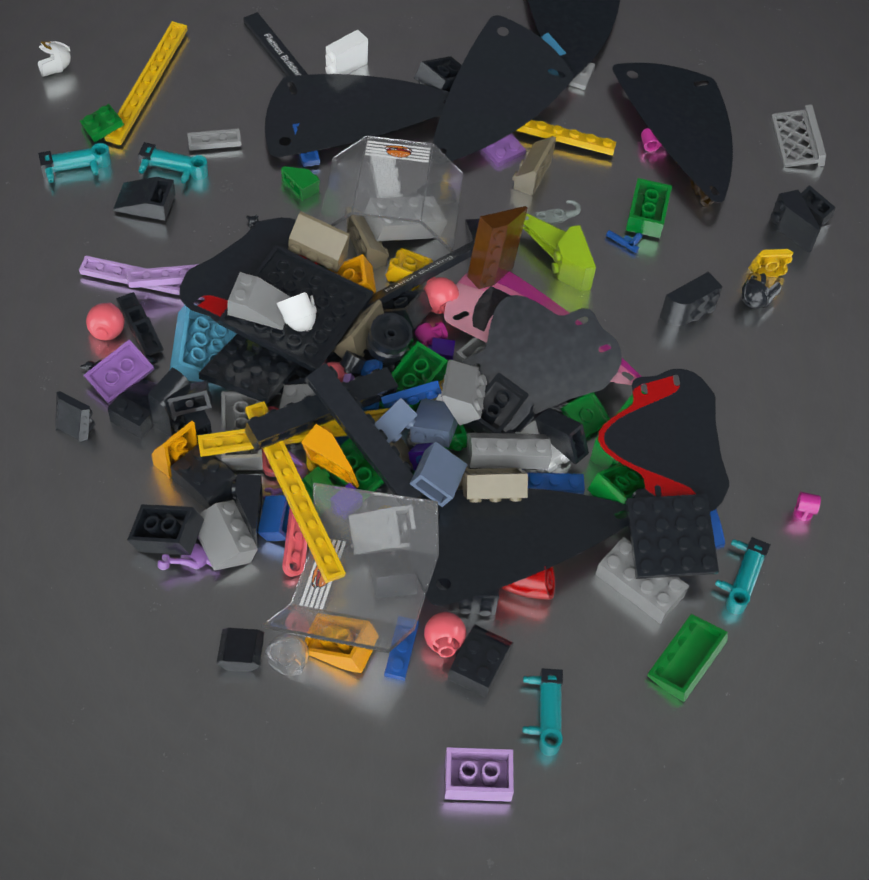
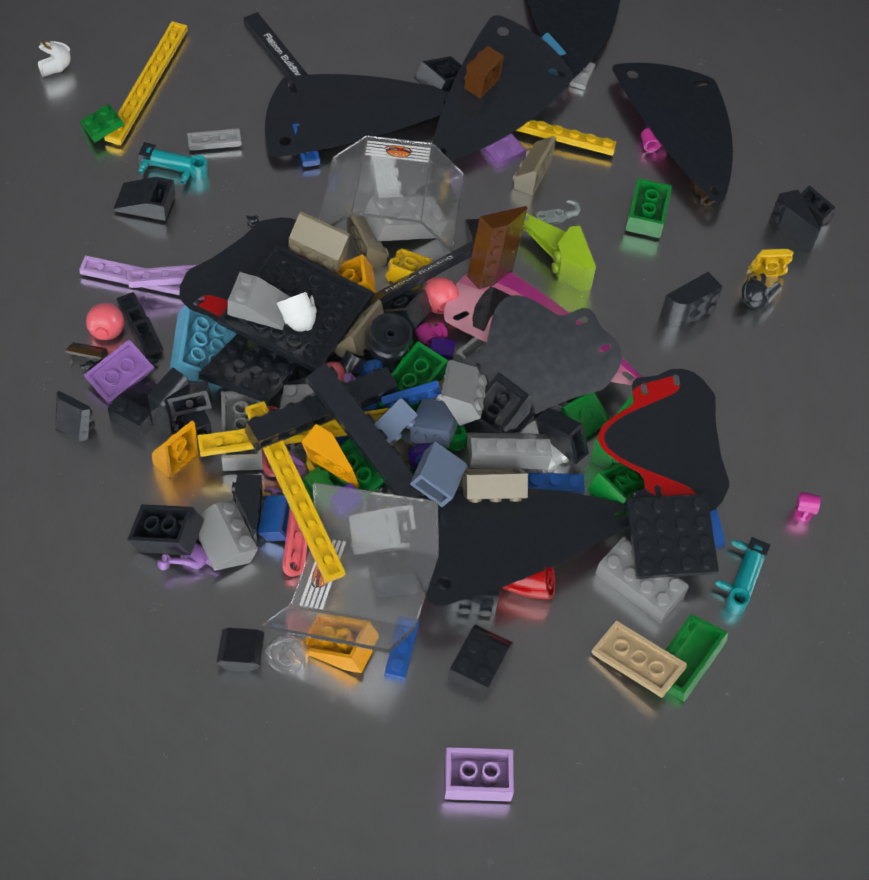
(87, 351): none -> dark brown tile
(95, 157): teal piece -> none
(204, 477): black brick -> none
(300, 181): green slope -> none
(347, 54): white brick -> none
(445, 633): coral brick -> none
(483, 71): none -> reddish brown brick
(550, 727): teal piece -> none
(628, 242): blue hose -> none
(639, 659): none -> tan plate
(812, 131): light grey fence -> none

